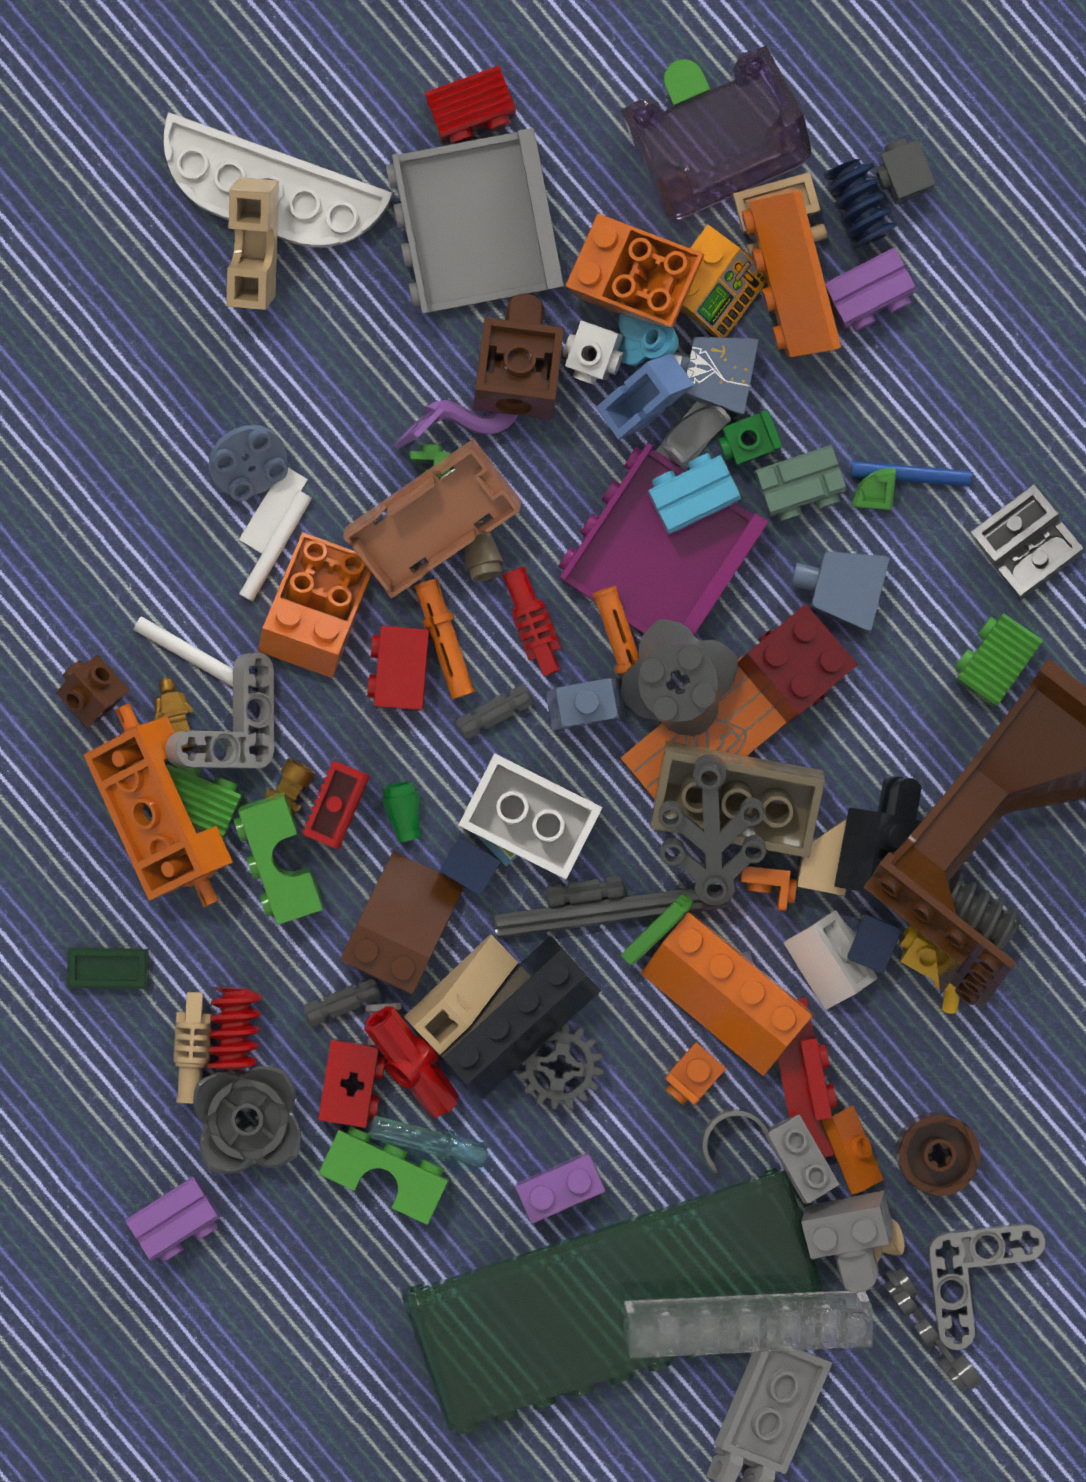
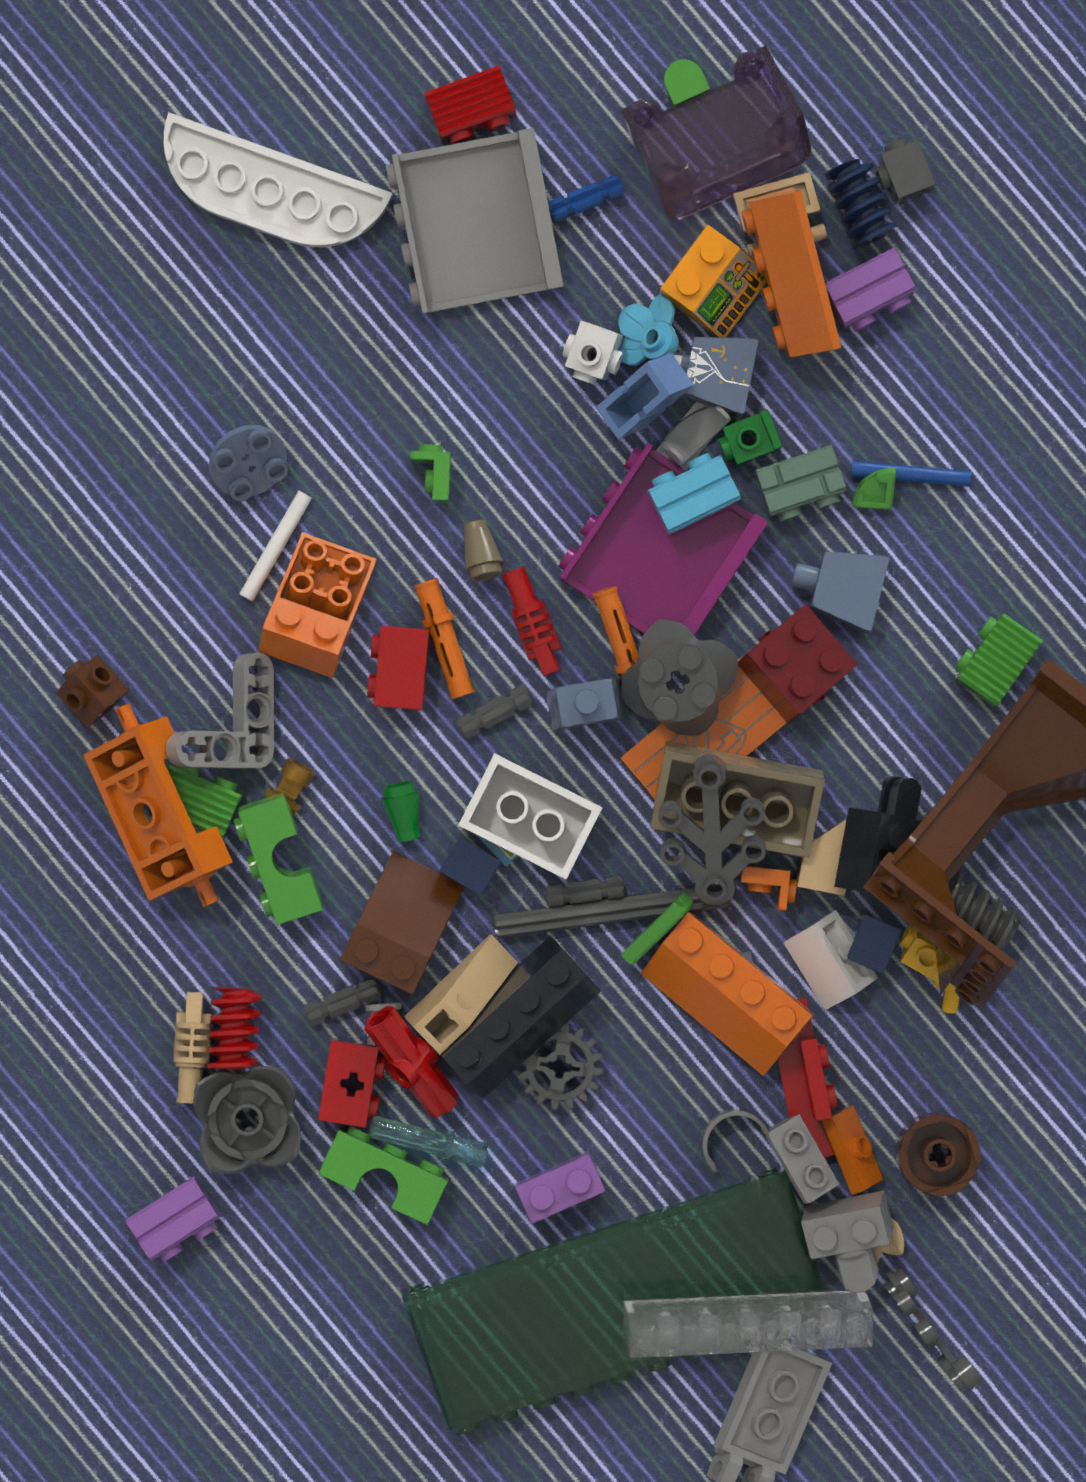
(108, 968): dark green tile -> none
(175, 707): pearl gold piece -> none
(184, 650): white bar -> none
(254, 260): tan arch -> none
(272, 510): white sticker -> none
(336, 804): red brick -> none
(432, 518): nougat piece -> none
(460, 415): medium lavender piece -> none
(519, 359): reddish brown brick -> none
(585, 198): none -> blue axle
(633, 272): orange slope -> none
(693, 1075): orange bracket -> none
(967, 1258): light grey beam -> none
(1027, 542): slope -> none

